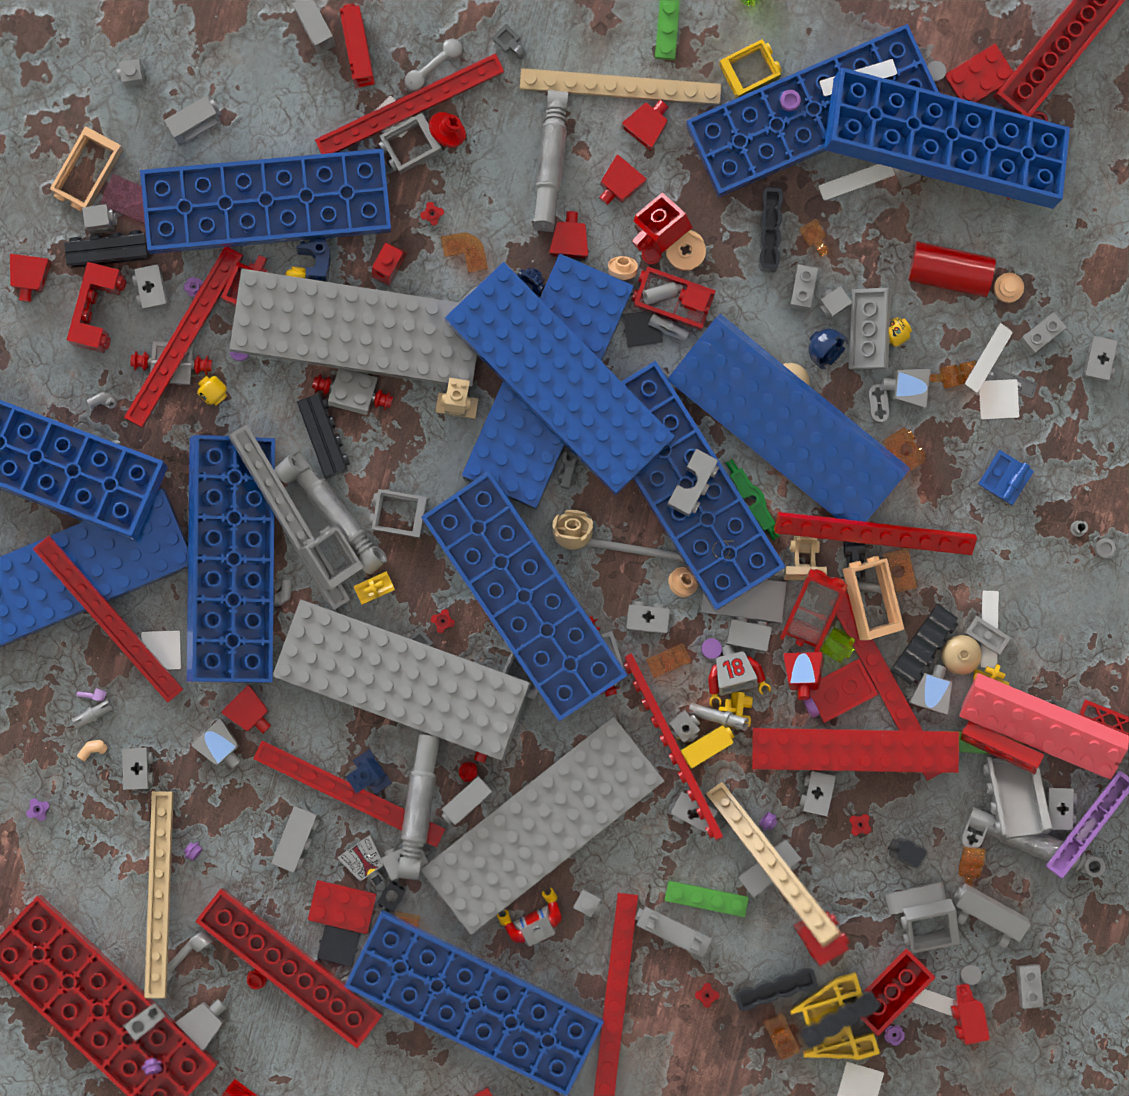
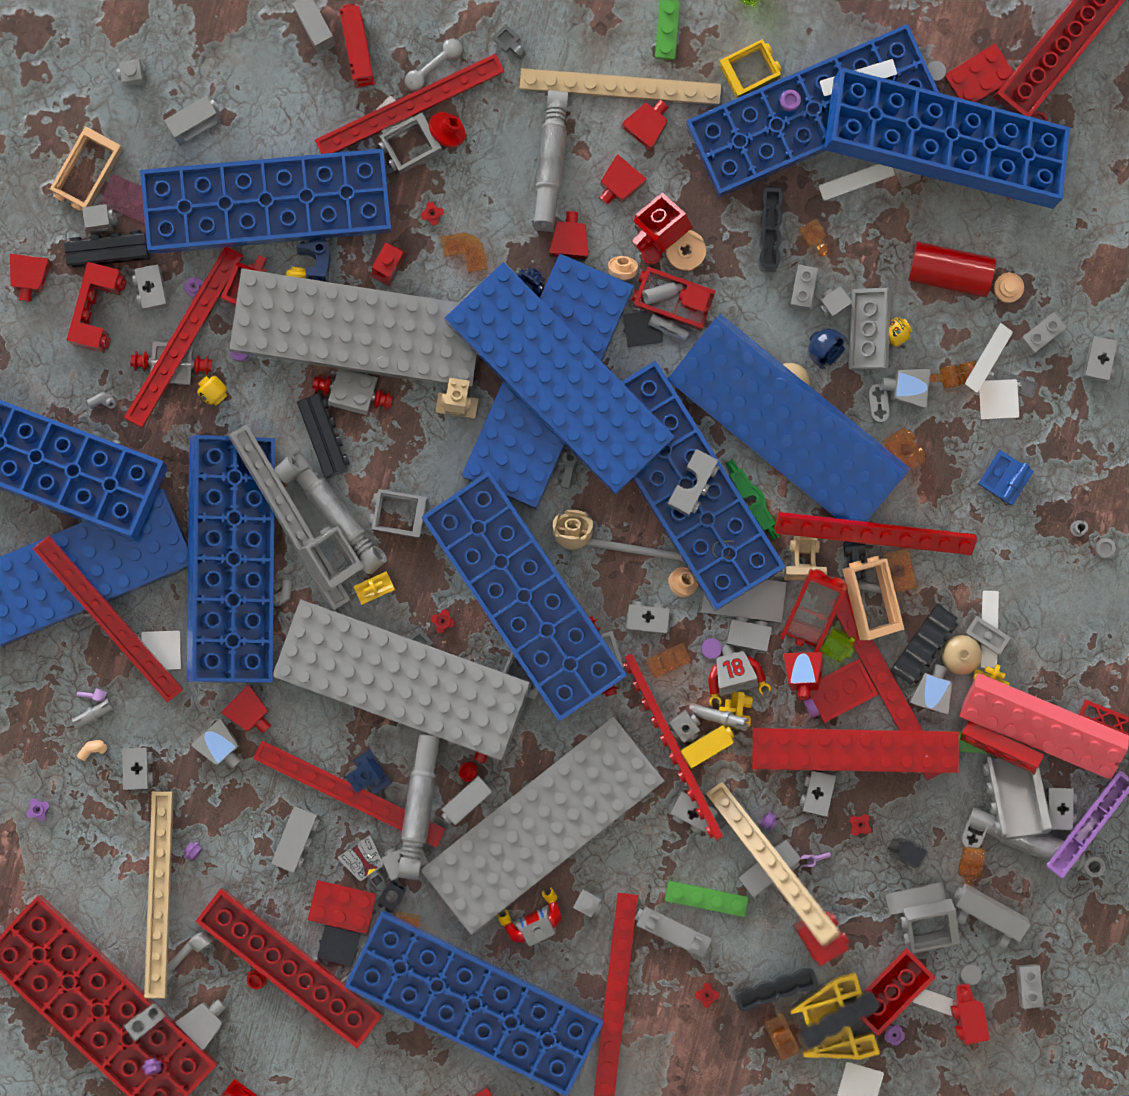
(813, 859): none -> lavender hand

